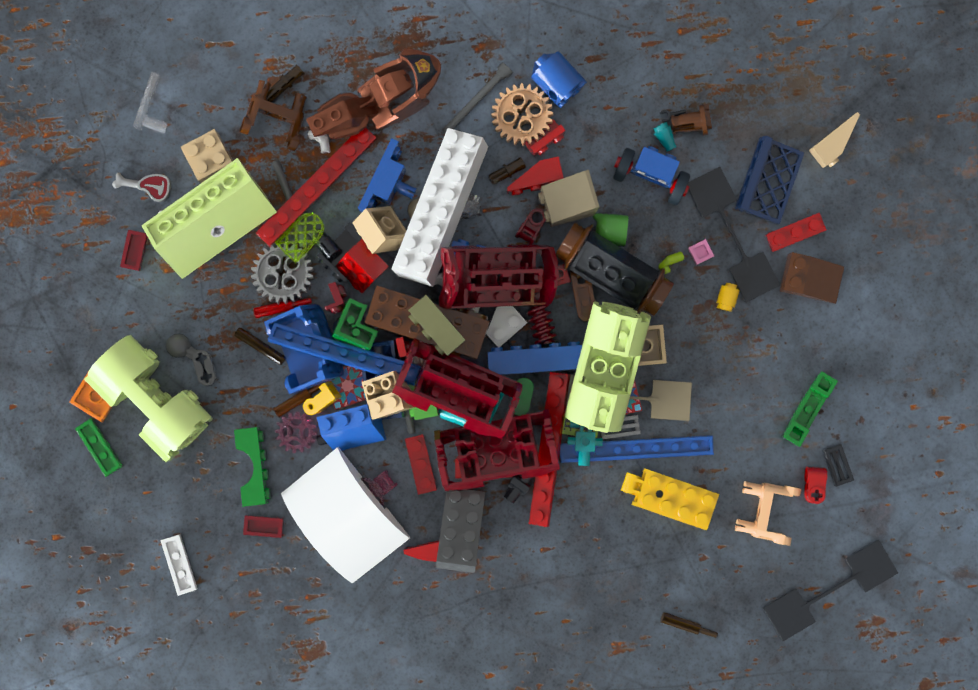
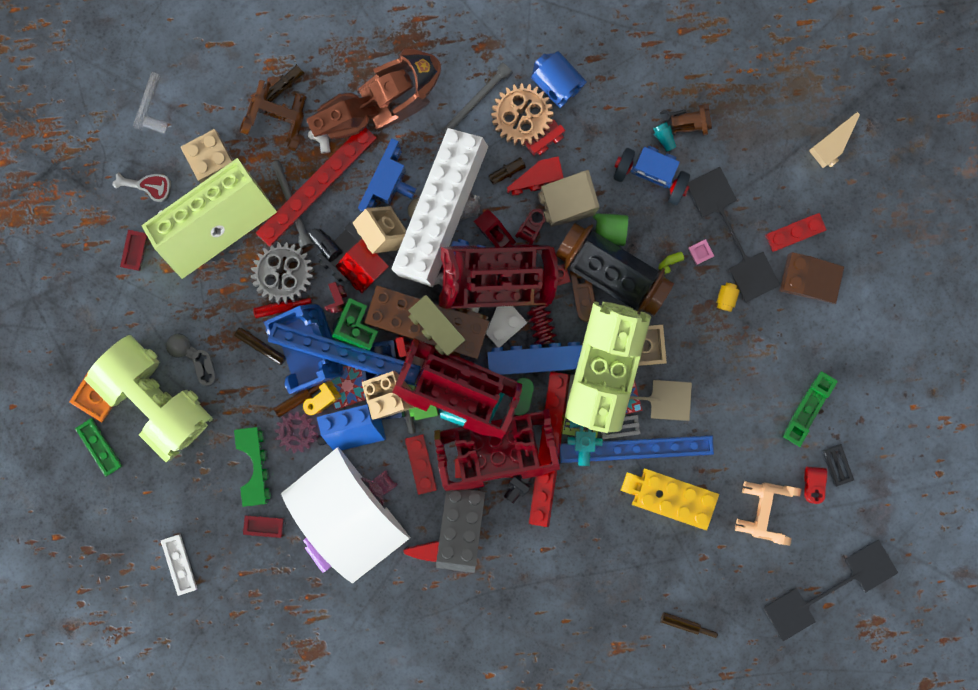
(312, 242): clear neon green window -> none
(315, 555): none -> cylinder
(494, 230): none -> dark red slope
(754, 175): dark blue fence -> none

